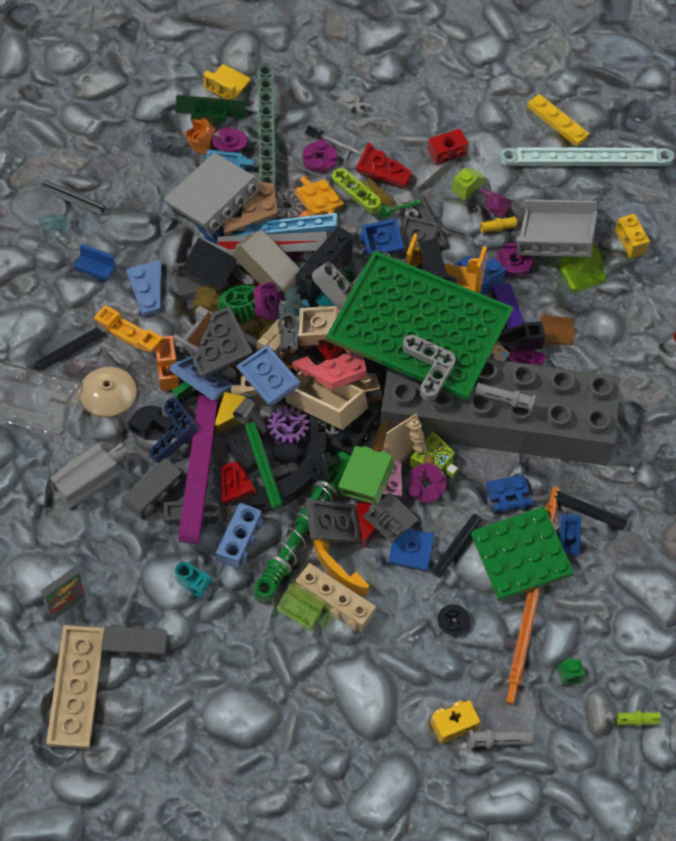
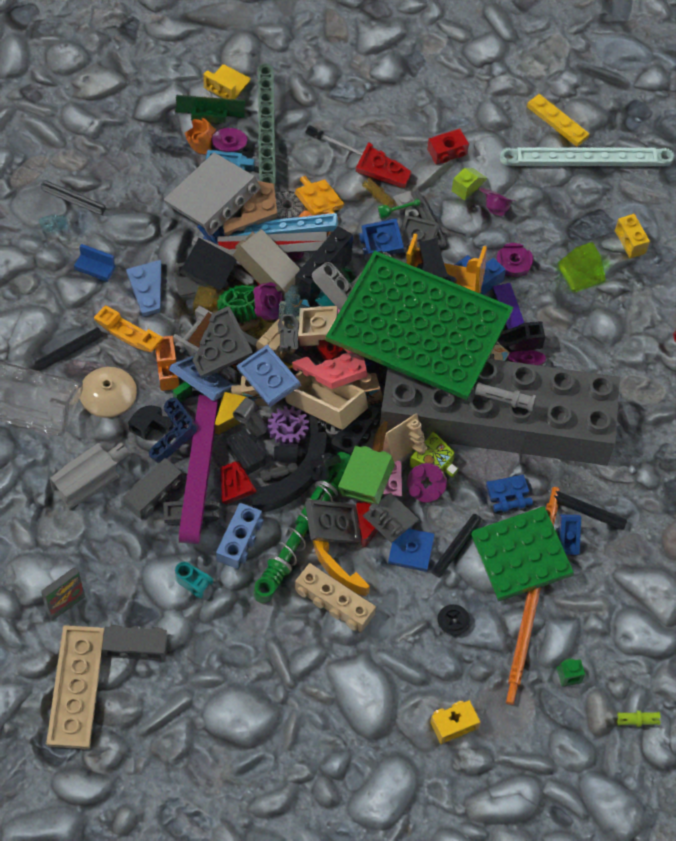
(263, 465): green axle -> none
(300, 606): clear neon green plate -> none
(319, 148): magenta plate -> none
(351, 103): light grey plate -> none
(353, 192): lime beam -> none
(437, 365): light grey beam -> none
(489, 738): light grey pin -> none
(498, 225): yellow pin -> none
(558, 228): light grey panel -> none
(558, 329): clear orange piece -> none

